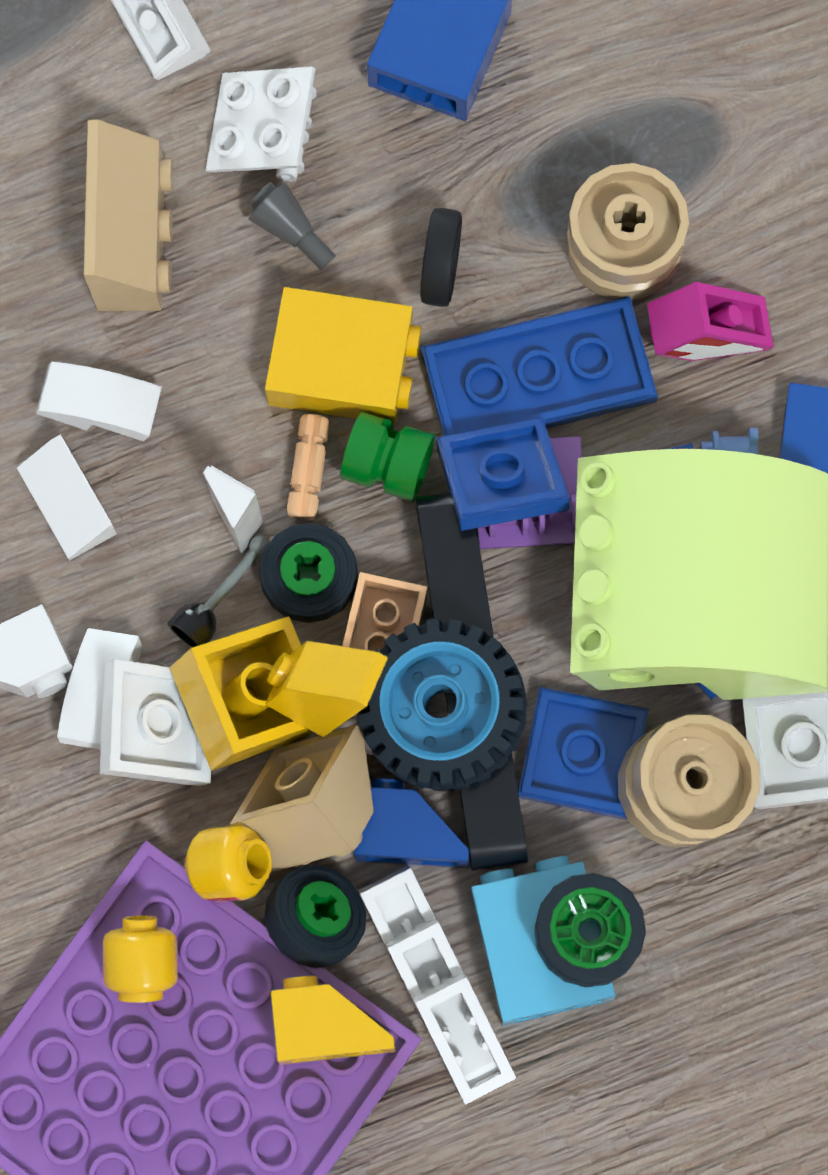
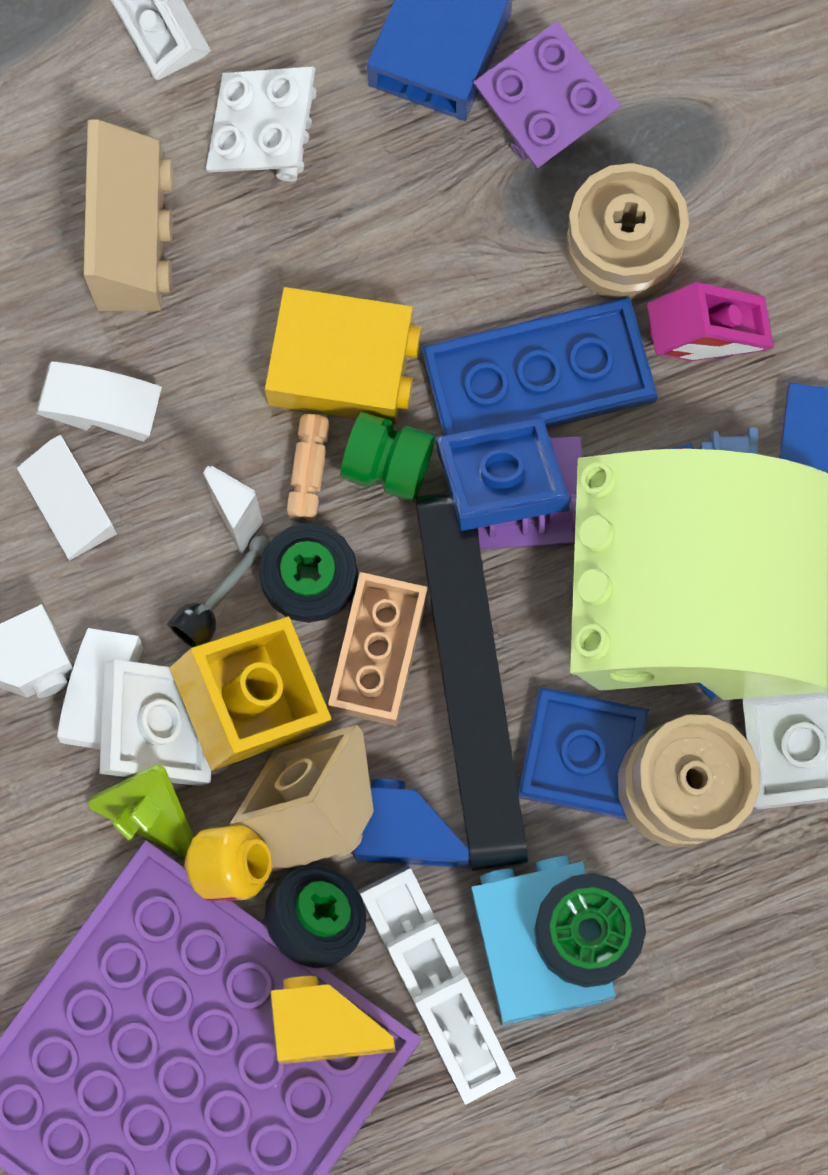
(140, 960): yellow head -> none
(146, 807): none -> lime piece
(282, 216): dark grey cone -> none
(323, 684): yellow slope -> none
(441, 257): black tyre -> none
(474, 736): wheel -> none
(546, 95): none -> medium lavender hinge

